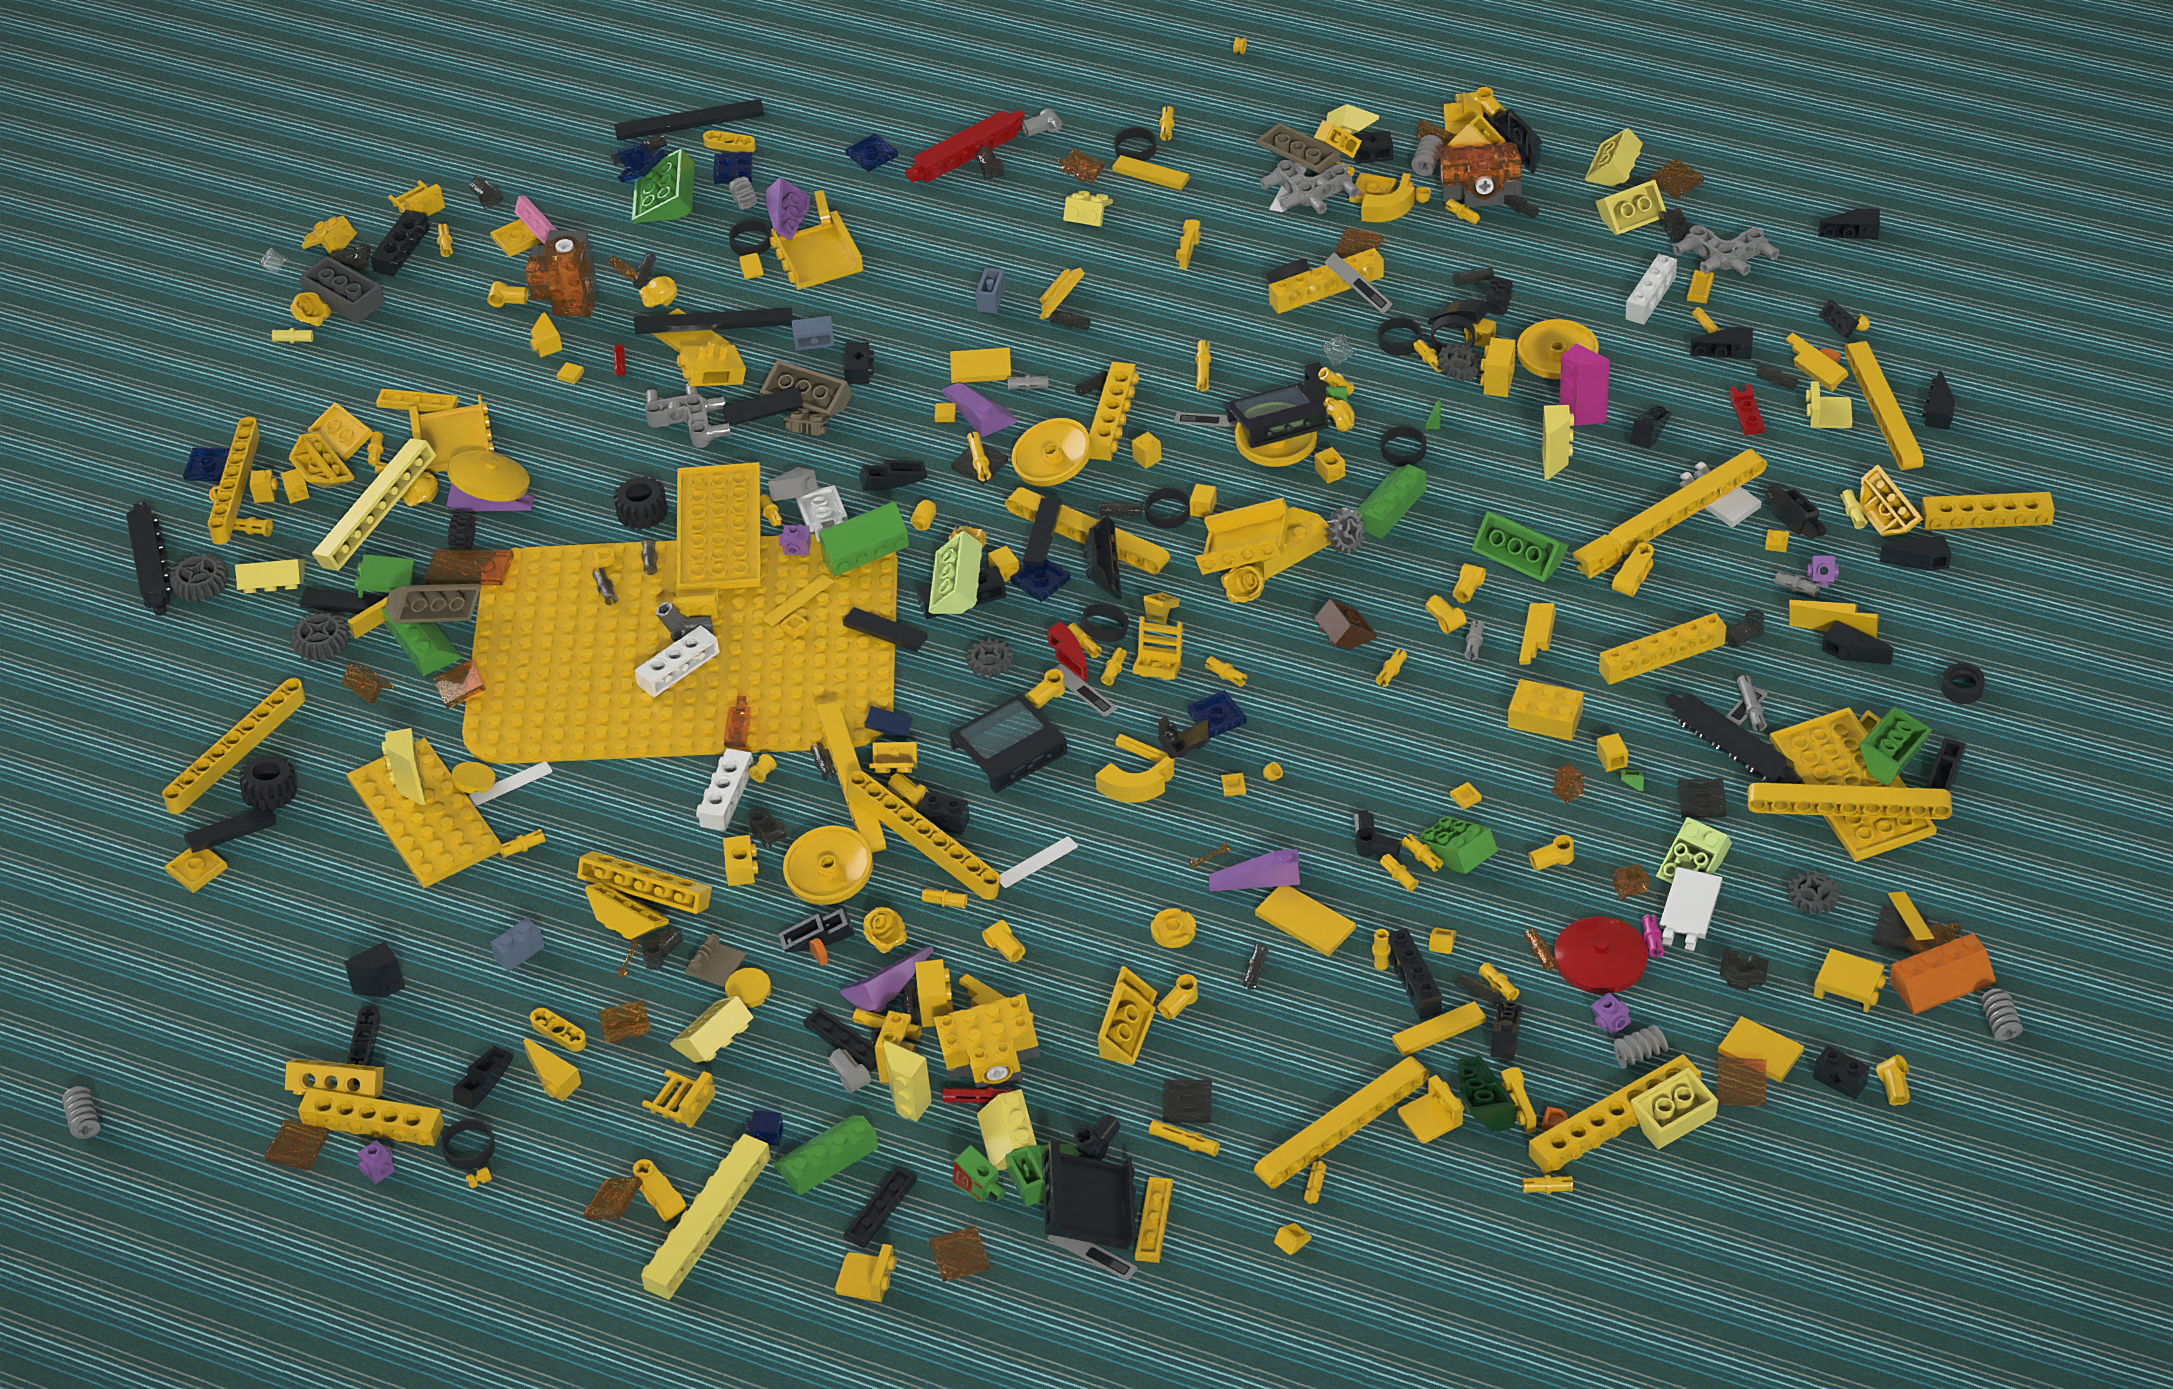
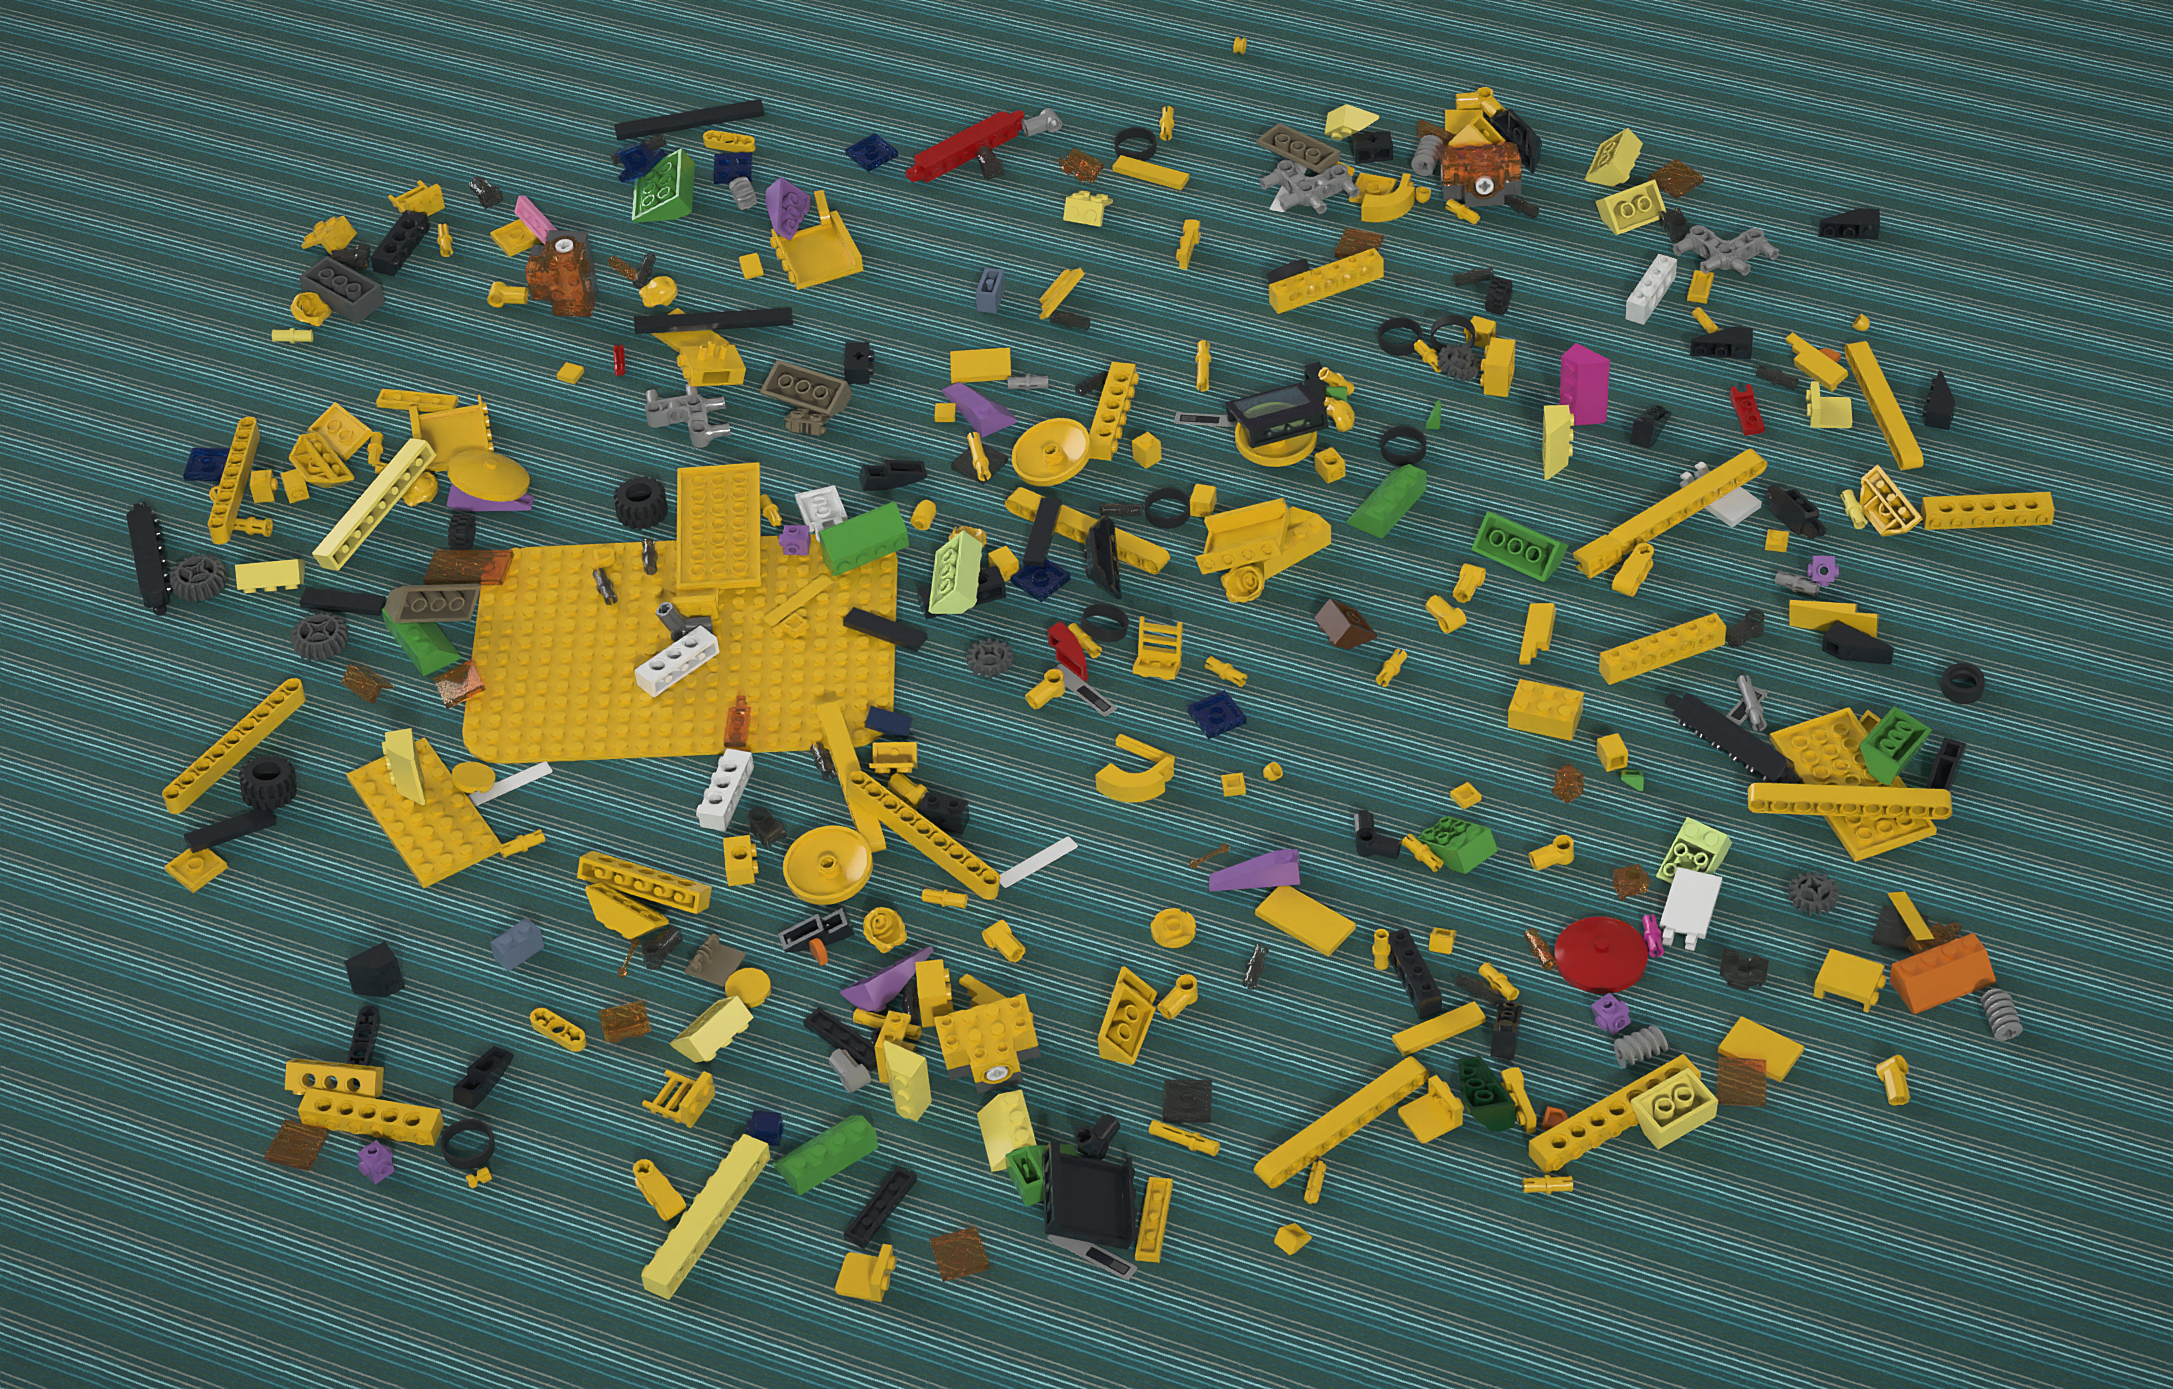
(80, 1112): light grey piece -> none
(273, 260): clear panel -> none
(367, 619): yellow tile -> none
(383, 573): bright green panel -> none
(545, 337): yellow slope -> none
(555, 1074): yellow slope -> none
(612, 1198): clear orange tile -> none
(748, 226): black tyre -> none
(762, 768): yellow bush -> none
(763, 406): black tile -> none
(793, 484): light grey slope -> none
(813, 333): sand blue brick -> none
(969, 1095): red pin -> none
(976, 1176): bright green torso -> none
(1010, 742): panel -> none
(1113, 666): yellow axle -> none
(1158, 606): yellow slope -> none
(1181, 743): black bracket -> none
(1337, 138): yellow brick -> none
(1338, 349): clear panel -> none
(1345, 530): dark grey gear -> none
(1358, 283): light grey sticker -> none
(1399, 872): yellow axle -> none
(1462, 111): yellow slope -> none
(1471, 309): black slope -> none
(1474, 640): light grey pin -> none
(1546, 341): yellow dish -> none
(1702, 798): clear smoke tile -> none
(1839, 318): black plate -> none
(1841, 1072): black brick -> none
(1921, 554): black slope -> none

